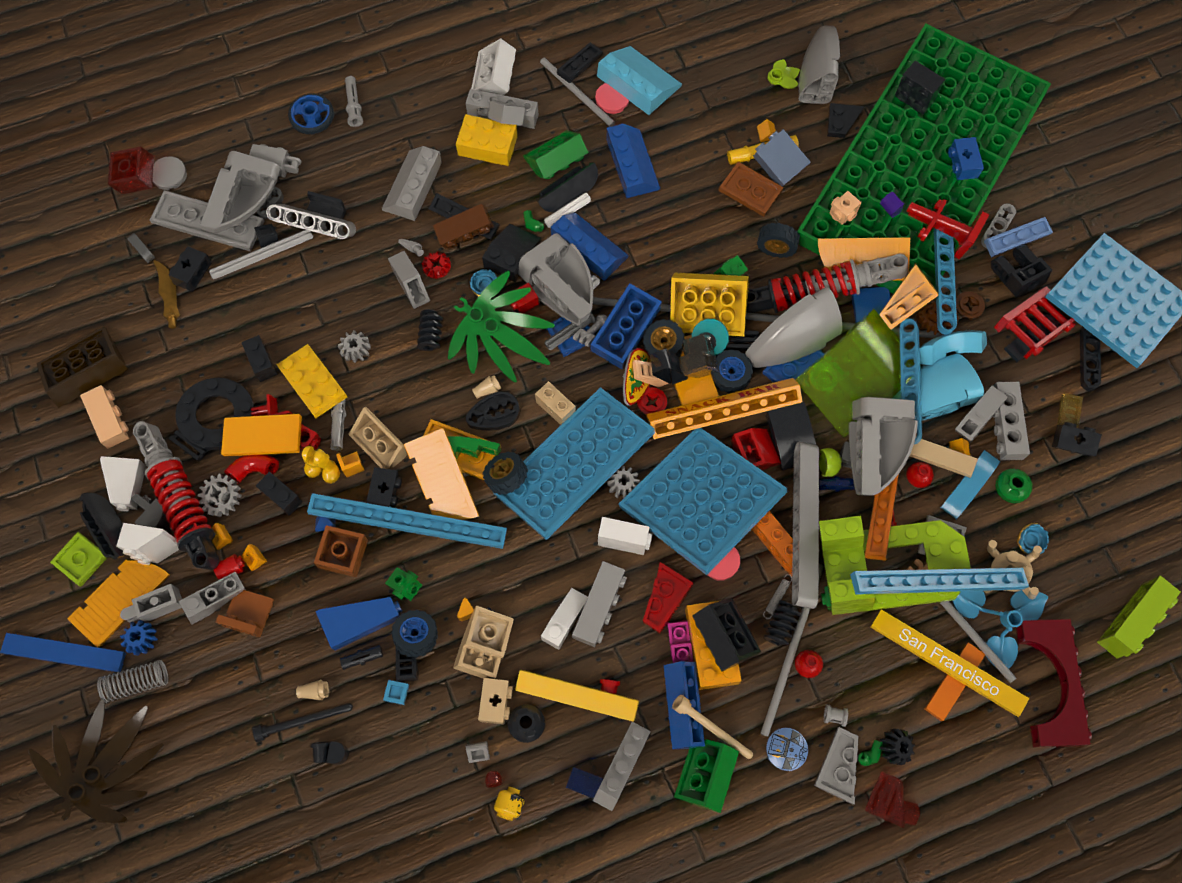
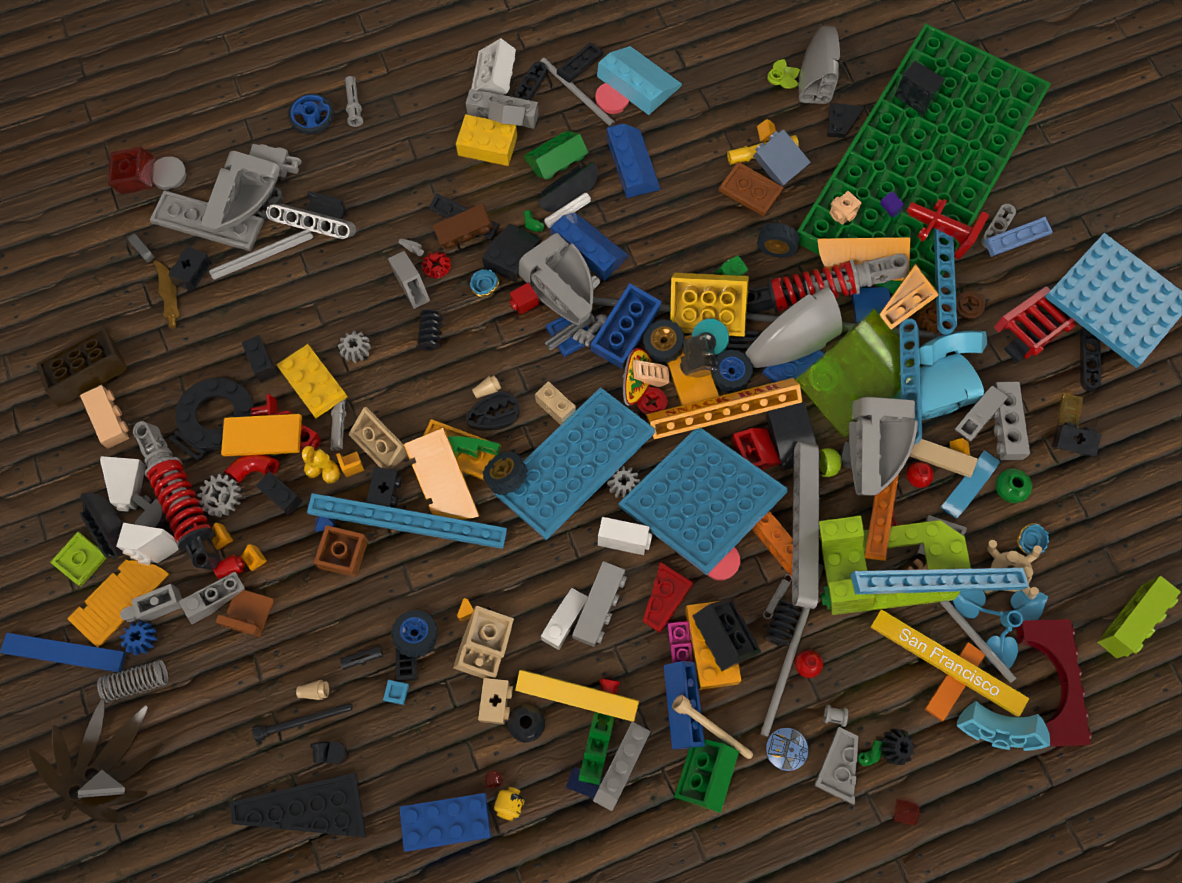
(101, 785): none -> light grey slope
(266, 235): black slope -> none
(316, 807): none -> black wing
(354, 621): blue slope -> none
(403, 584): green brick -> none
(413, 182): light grey slope -> none
(445, 822): none -> blue brick
(477, 752): light grey slope -> none
(485, 322): green plant -> none
(531, 76): none -> black beam
(596, 748): none -> green slope
(666, 366): black piece -> none
(836, 484): clear blue pin -> none
(887, 800): clear red wing -> none
(965, 158): blue brick -> none
(1003, 730): none -> medium azure brick
(1021, 281): black brick -> none

